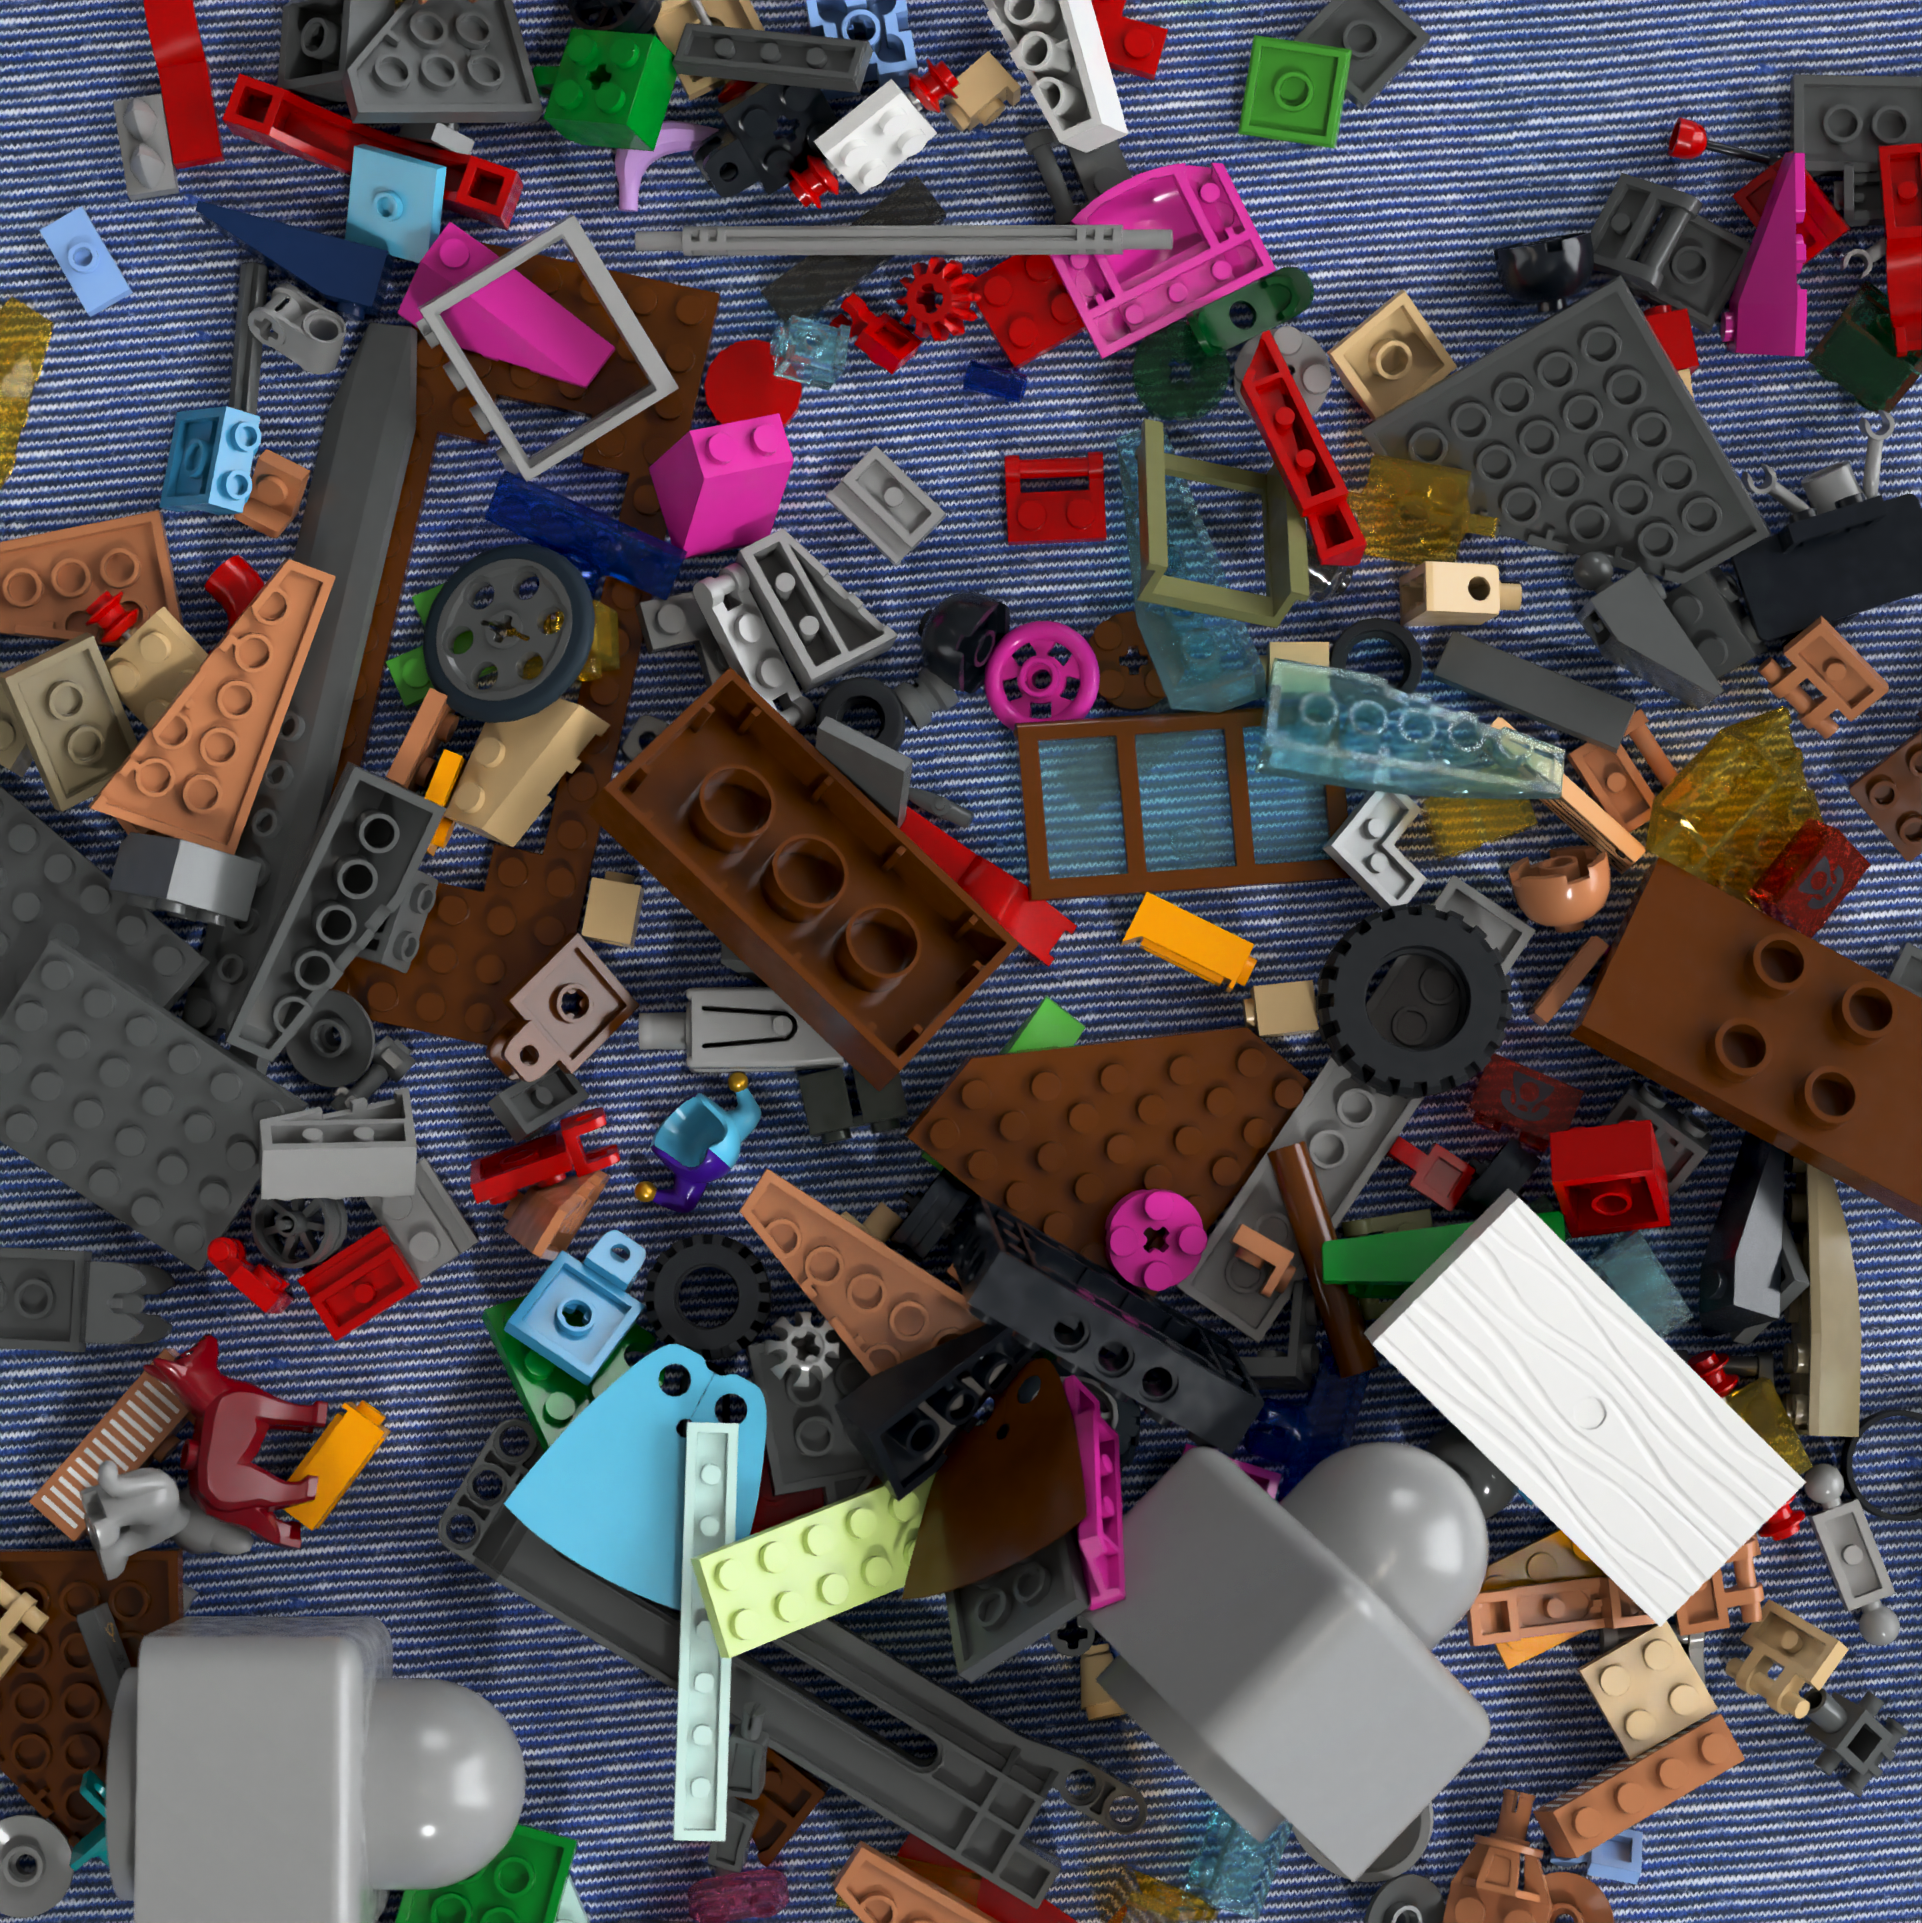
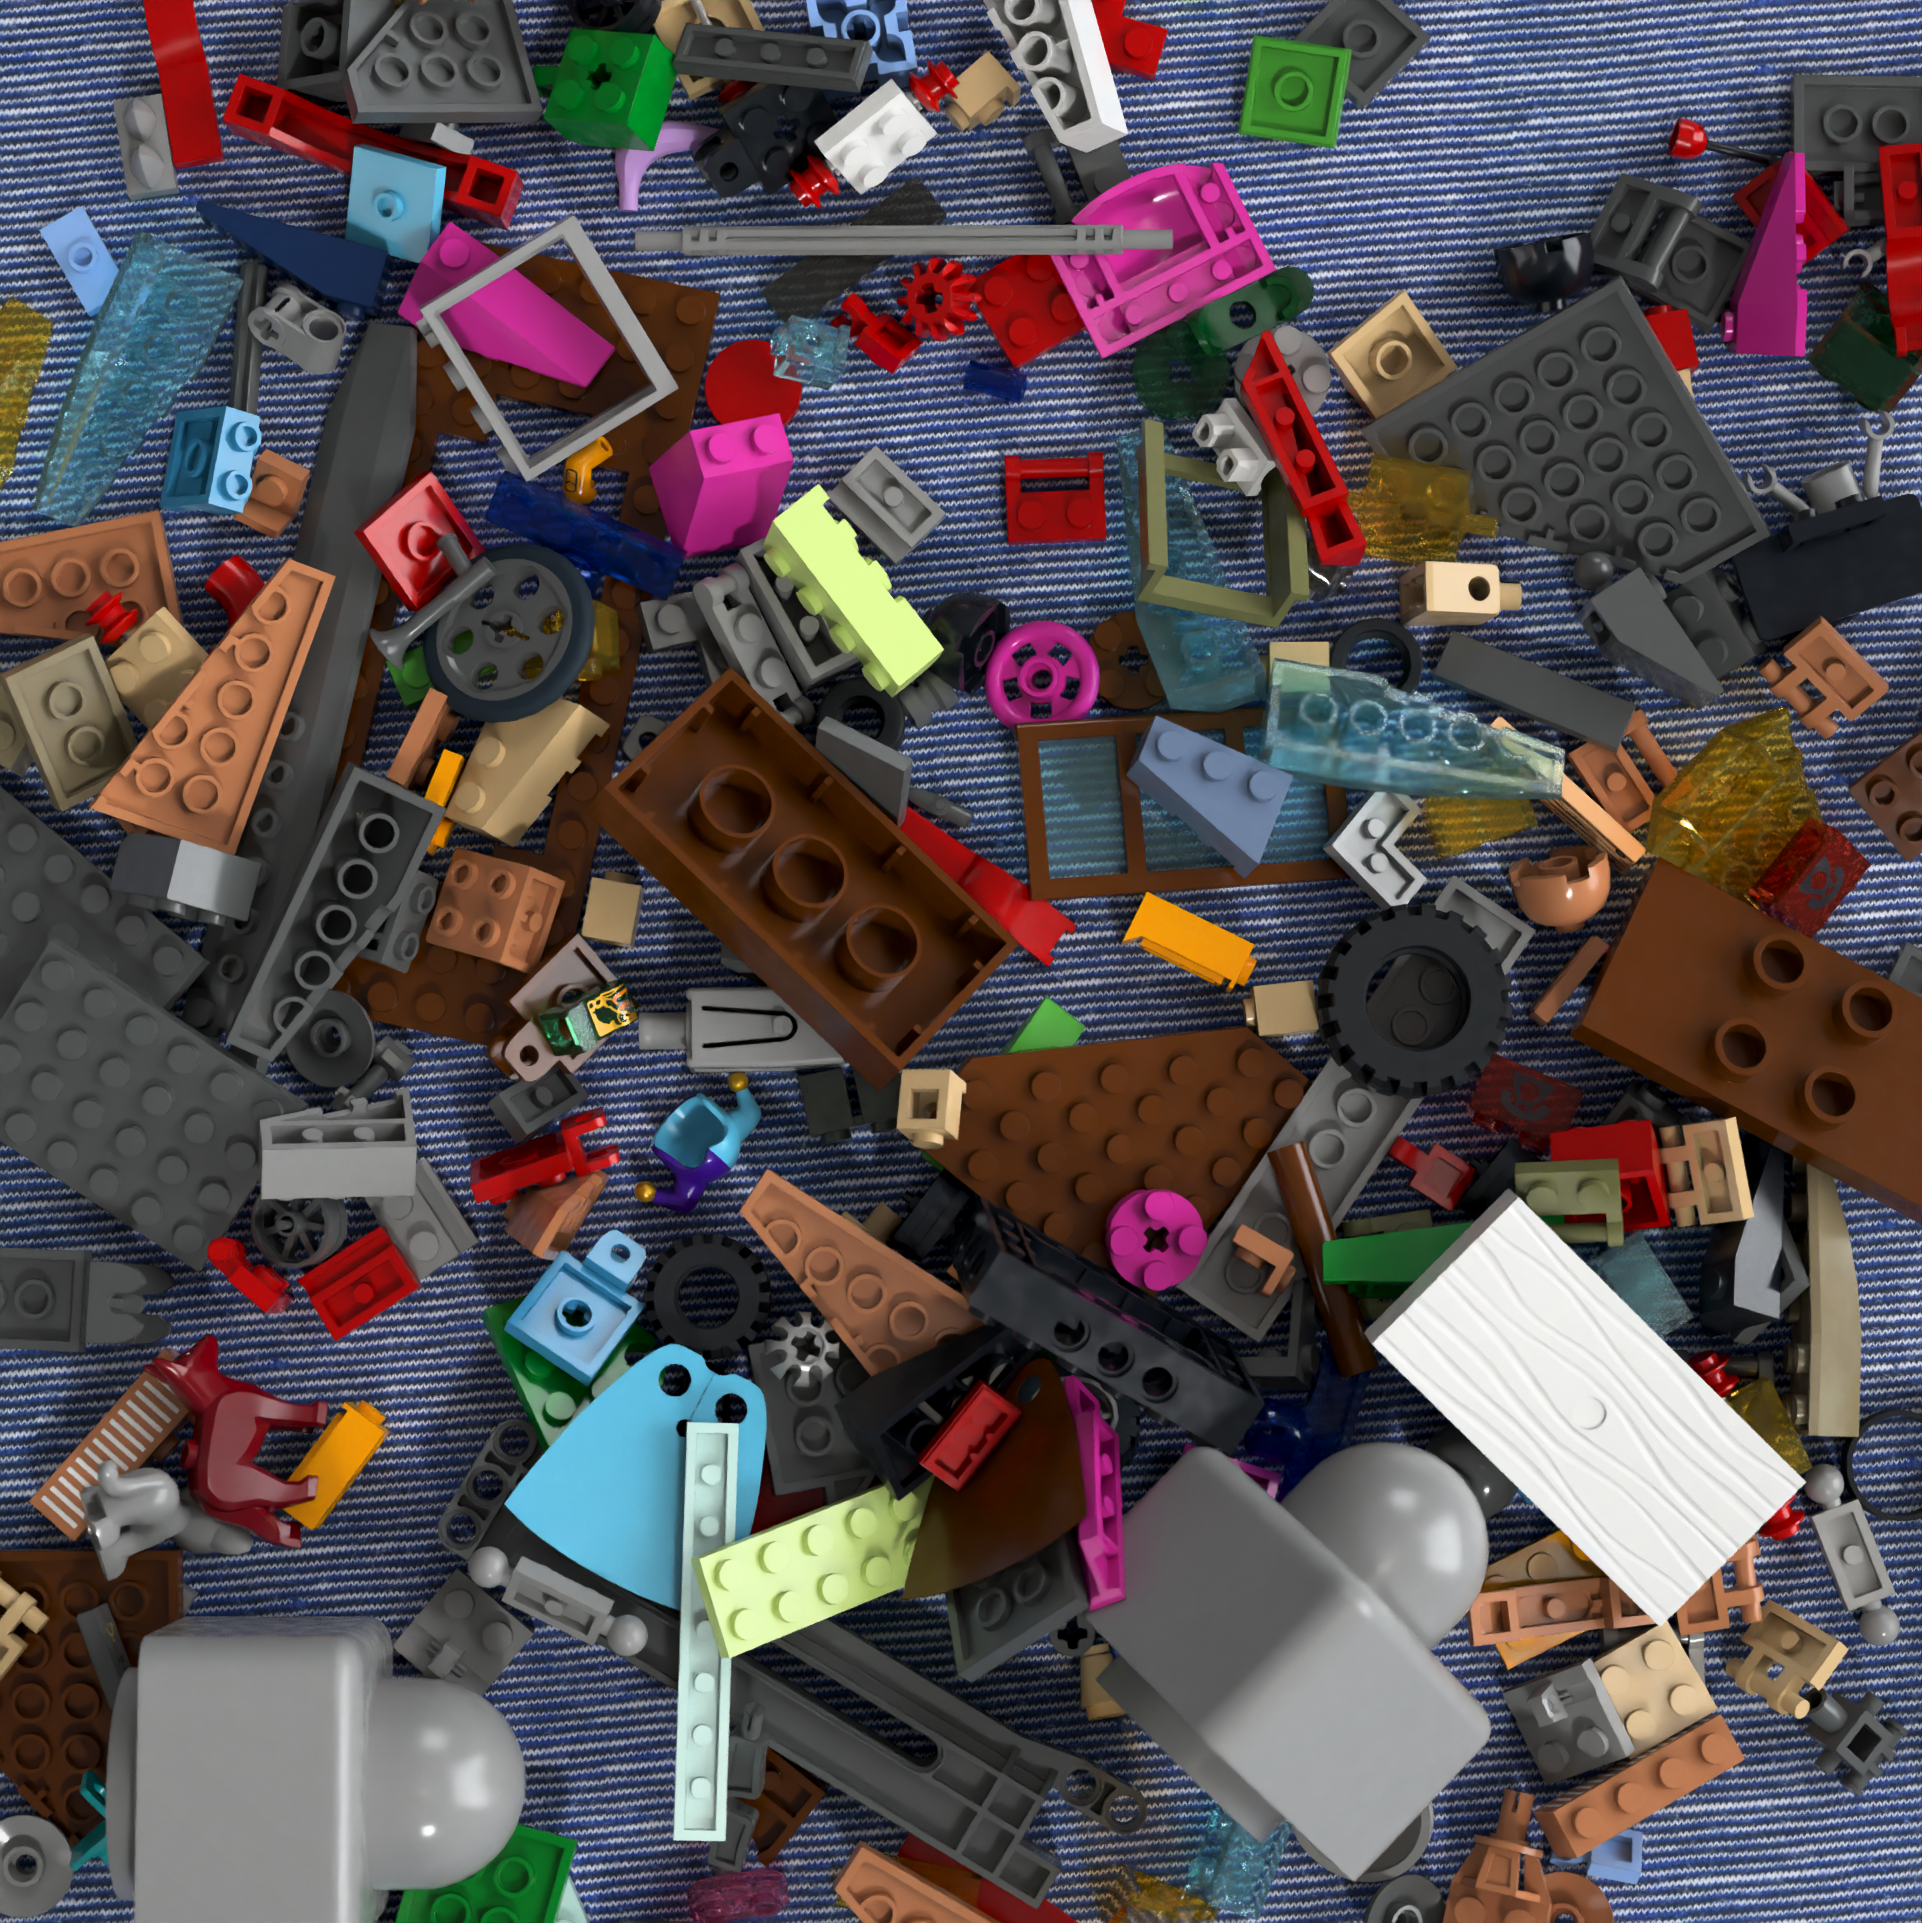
(135, 361): none -> clear light blue wedge
(405, 537): none -> red plate
(463, 1635): none -> light grey hinge
(470, 578): none -> dark grey piece
(495, 910): none -> nougat bracket
(557, 1601): none -> light grey plate
(578, 470): none -> light orange arm
(589, 1018): none -> clear green leg
(849, 594): none -> yellowish green wedge
(923, 1093): none -> tan brick
(969, 1435): none -> red plate
(1211, 789): none -> sand blue wedge
(1237, 443): none -> white hips
(1568, 1721): none -> light grey hinge
(1571, 1190): none -> olive plate
(1715, 1169): none -> tan plate

